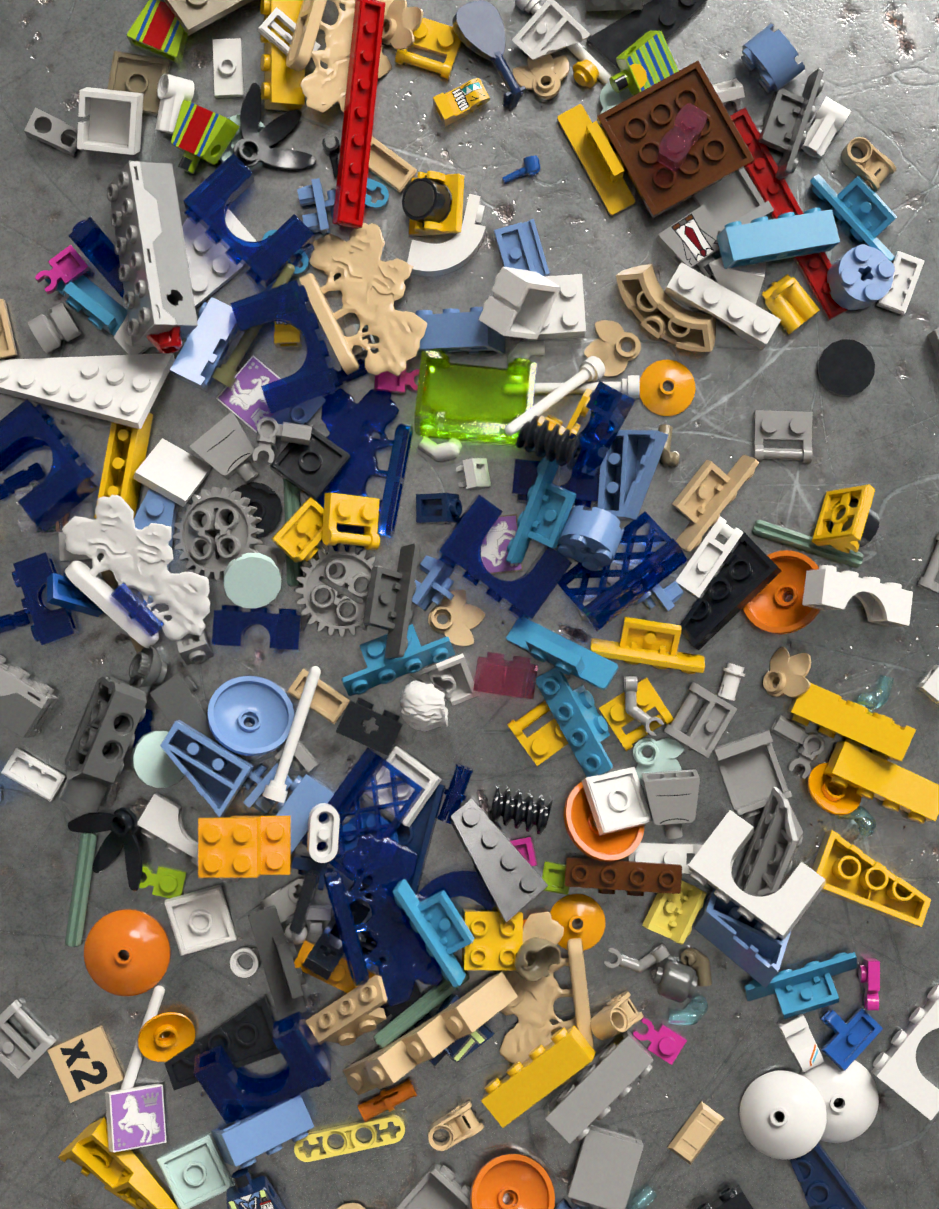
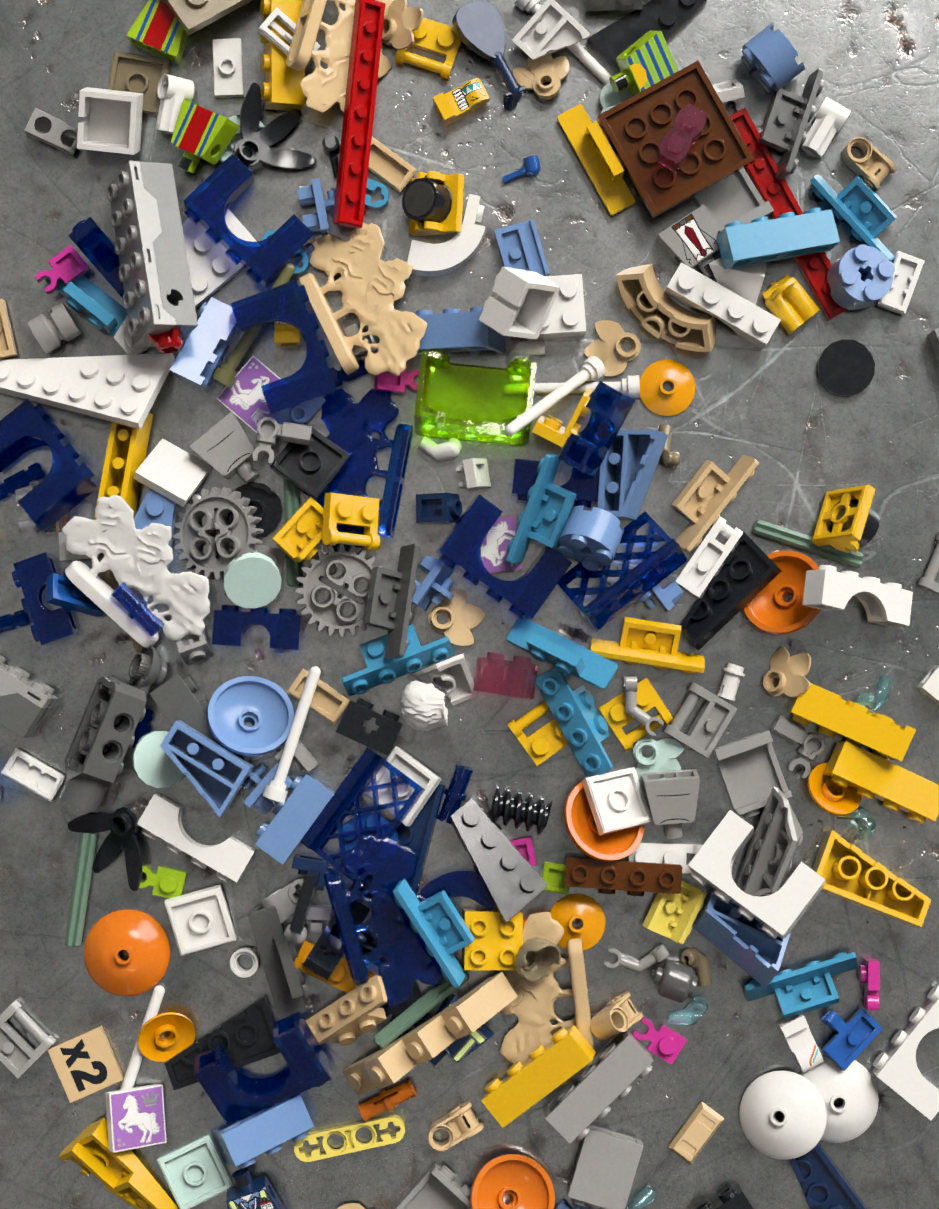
(244, 846): light orange bracket -> none
(323, 832): white plate -> none
(549, 442): black piece -> none
(585, 73): yellow plate -> none
(782, 427): light grey plate -> none

